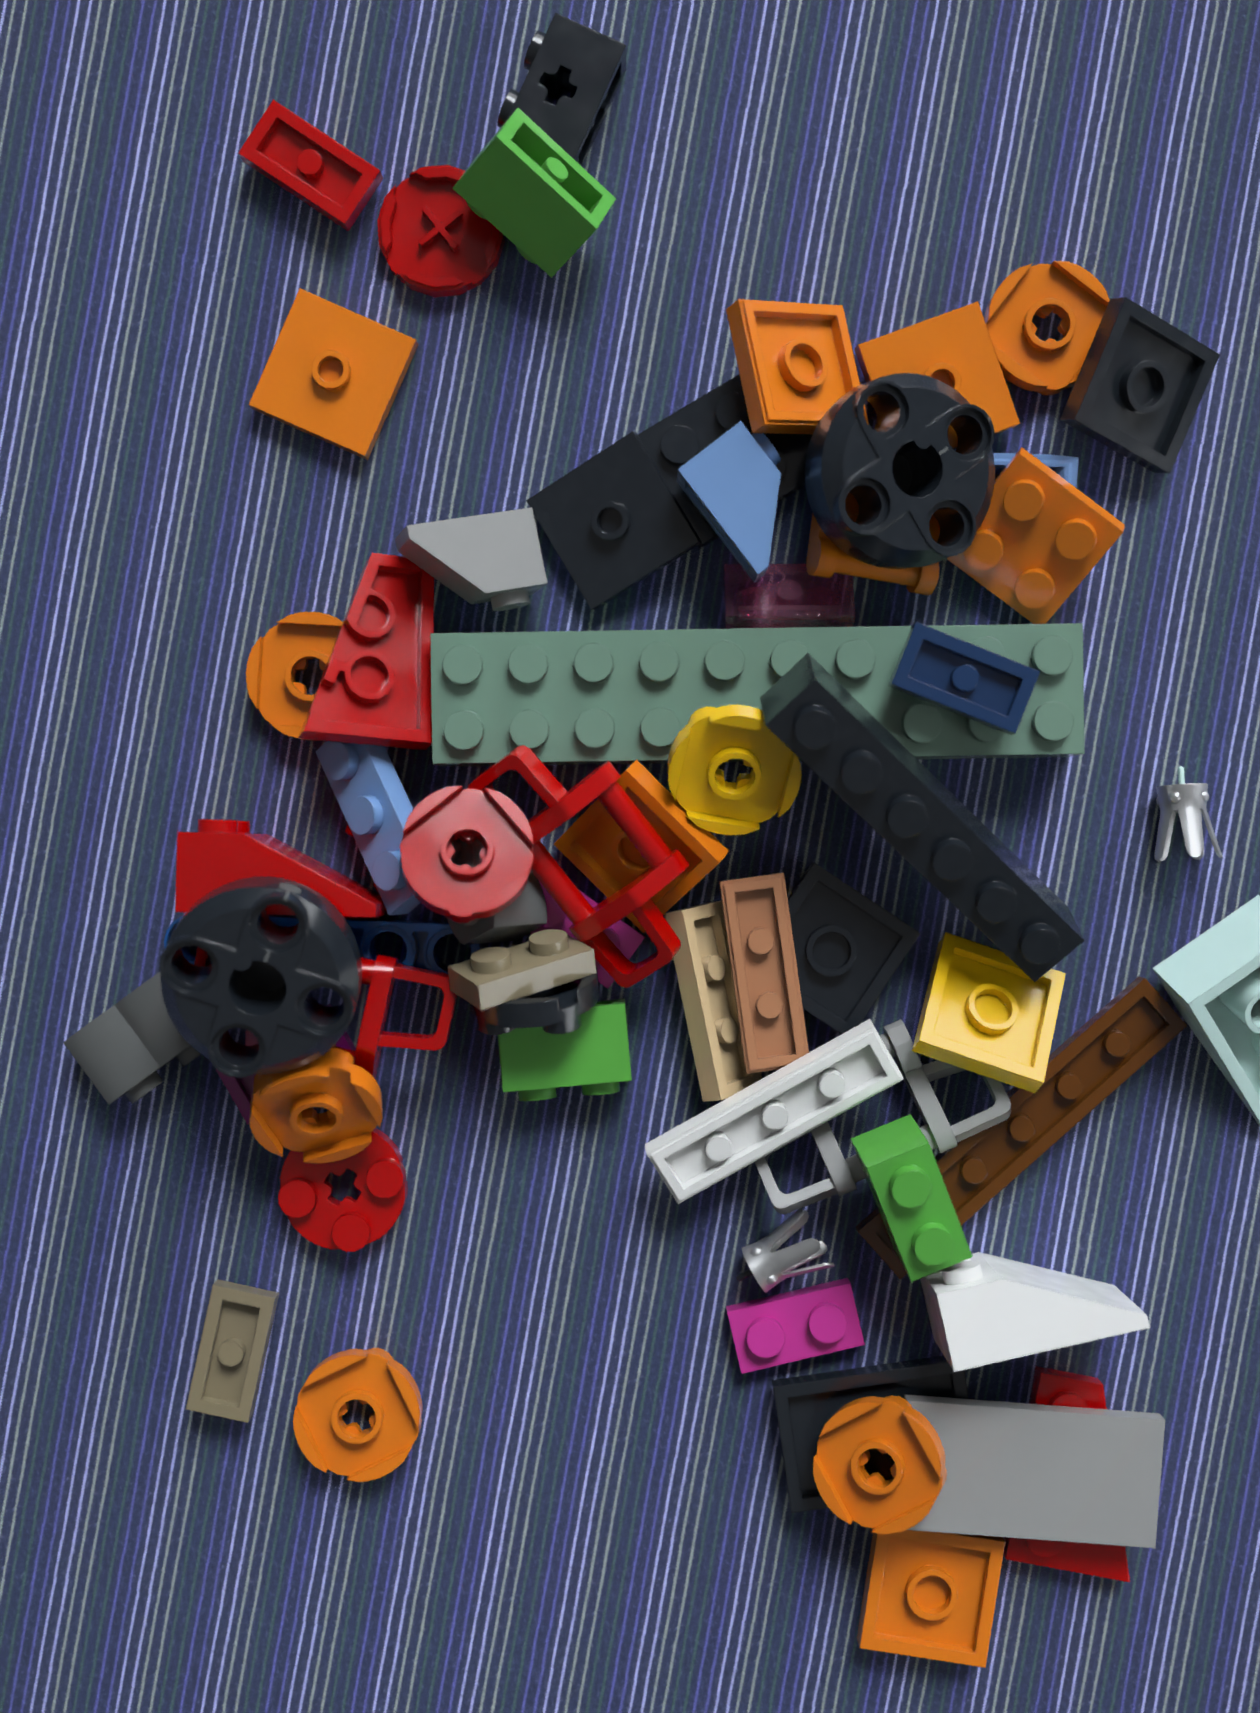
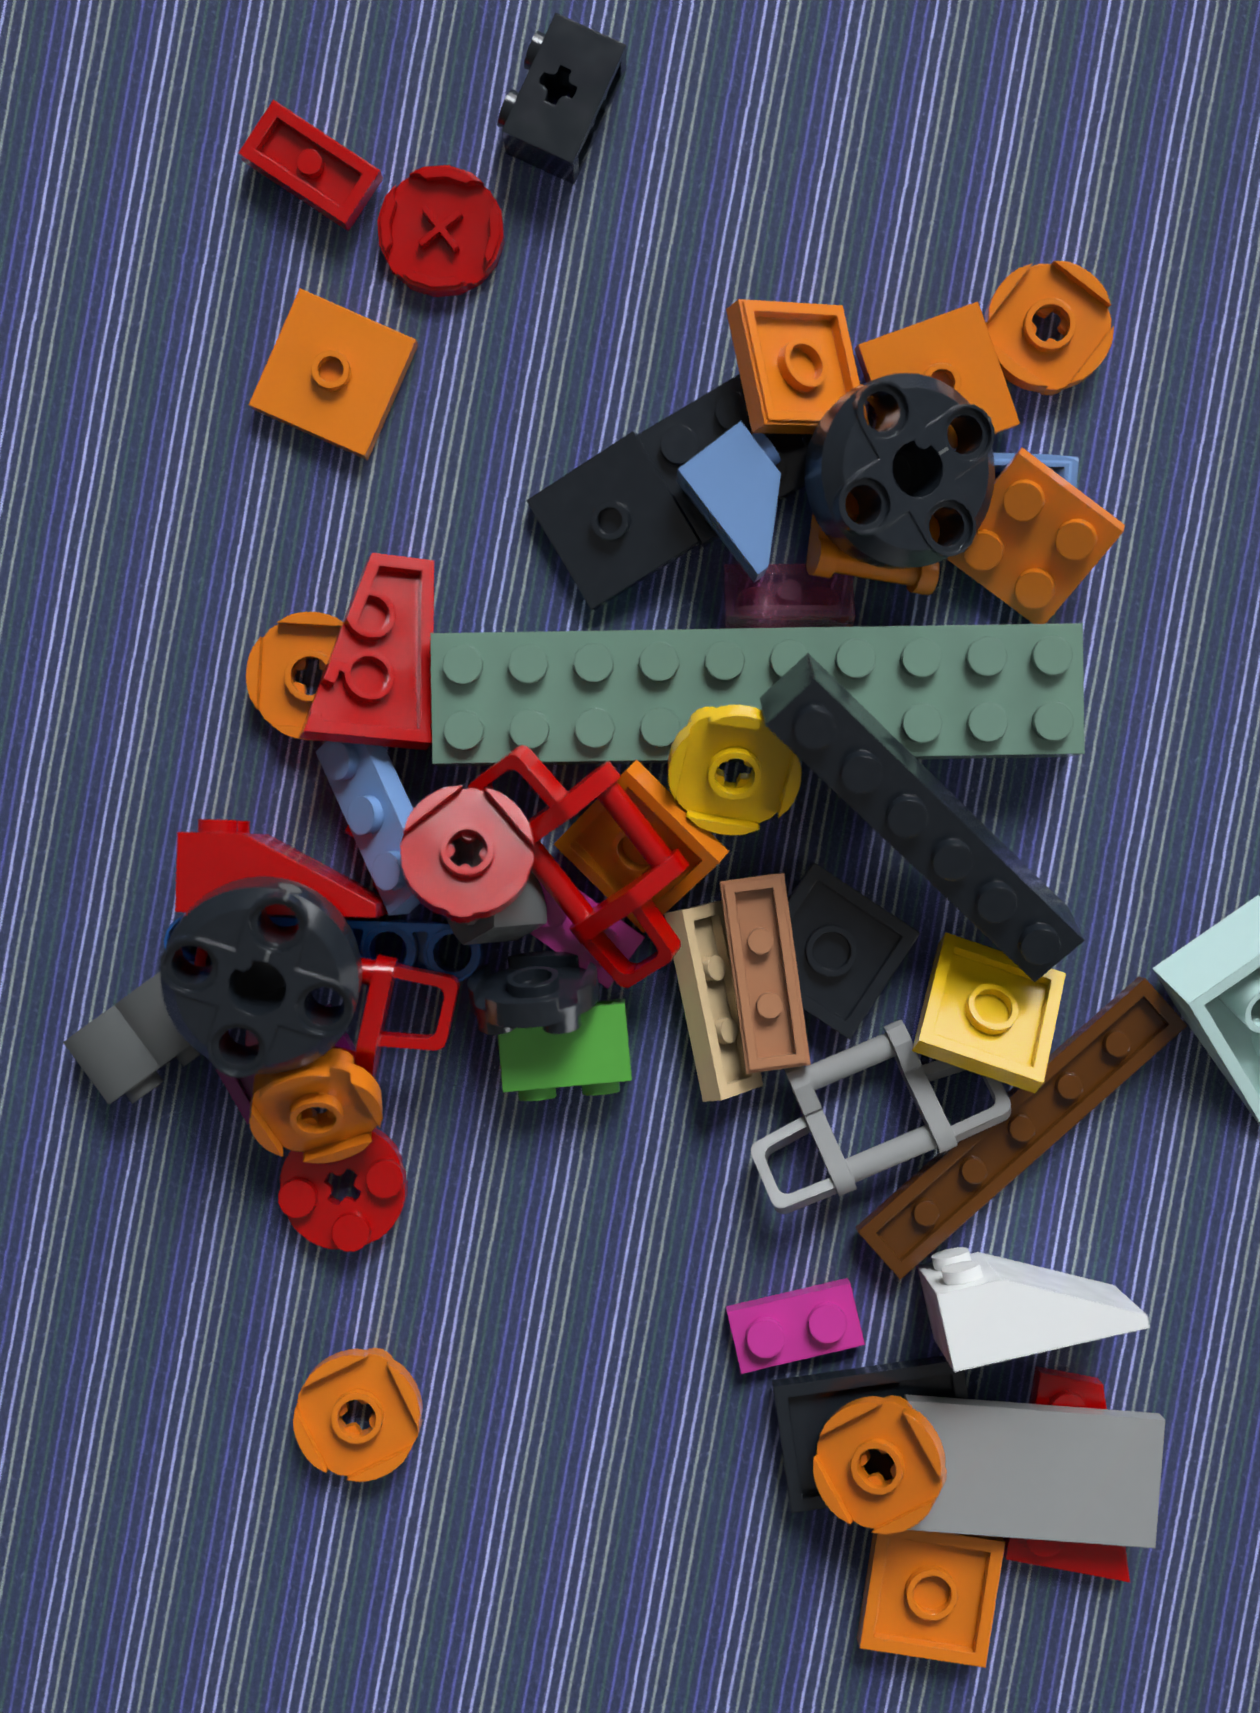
(232, 1351): dark tan plate -> none
(480, 556): light grey slope -> none
(514, 972): dark tan plate -> none
(534, 193): bright green brick -> none
(773, 1111): white tile -> none
(775, 1266): flat silver piece -> none
(911, 1197): bright green brick -> none
(964, 678): dark blue plate -> none
(1140, 385): black plate -> none
(1189, 802): flat silver piece -> none

